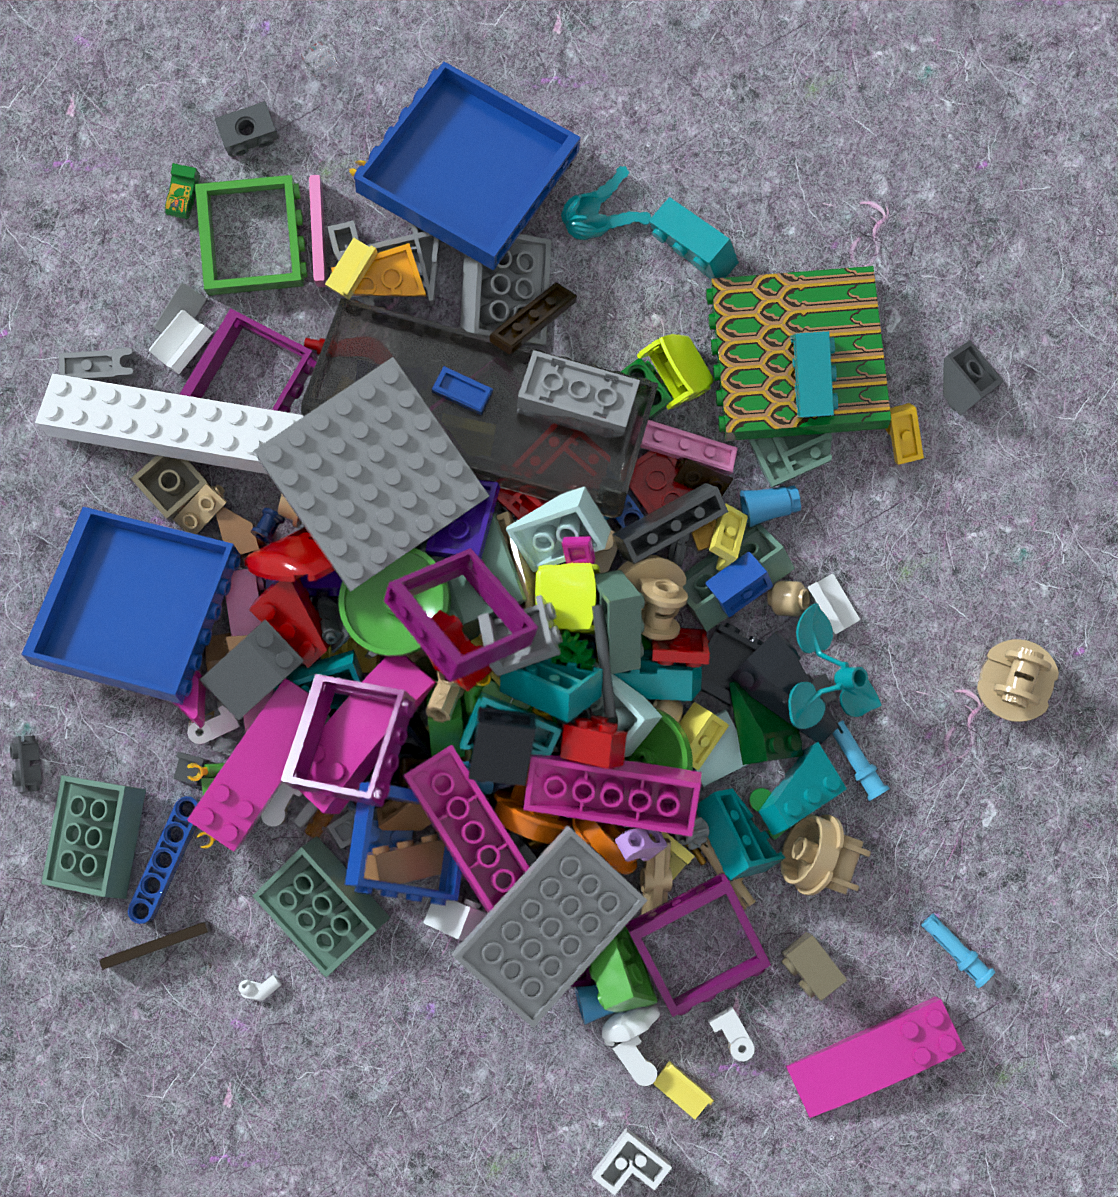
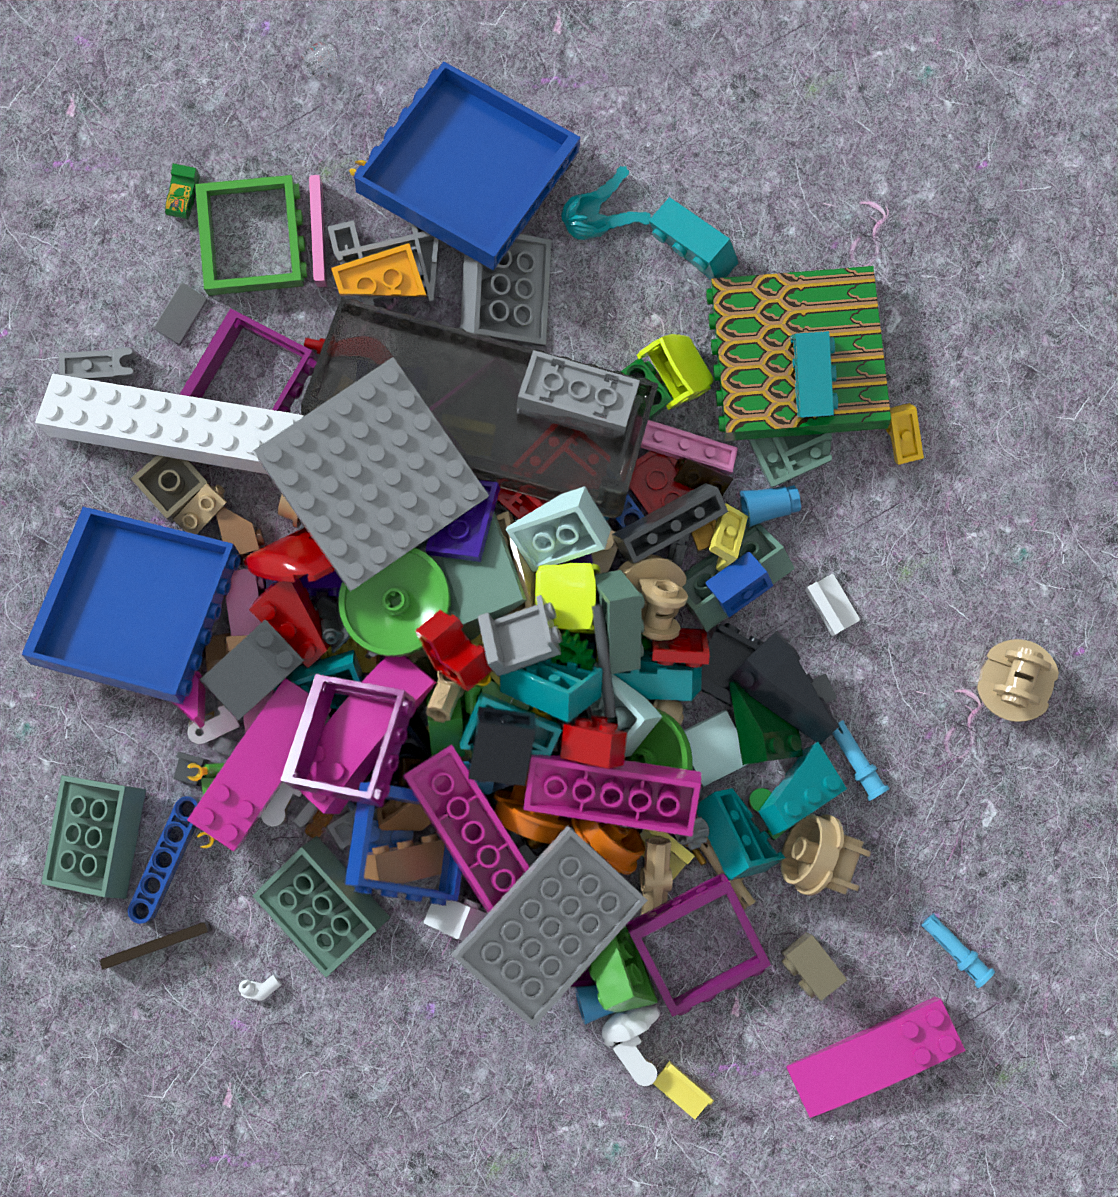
(25, 774): dark grey hinge -> none
(180, 341): white panel -> none
(232, 124): dark grey brick -> none
(267, 525): dark blue bush -> none
(351, 268): light yellow panel -> none
(430, 637): magenta window -> none
(462, 390): blue tile -> none
(532, 318): dark brown tile -> none
(578, 550): dark pink tile -> none
(630, 1156): white brick -> none
(637, 844): lavender leg -> none
(702, 731): light yellow panel -> none
(739, 1041): white leg -> none
(788, 598): tan head -> none
(857, 694): teal plant -> none
(967, 378): dark grey slope -> none

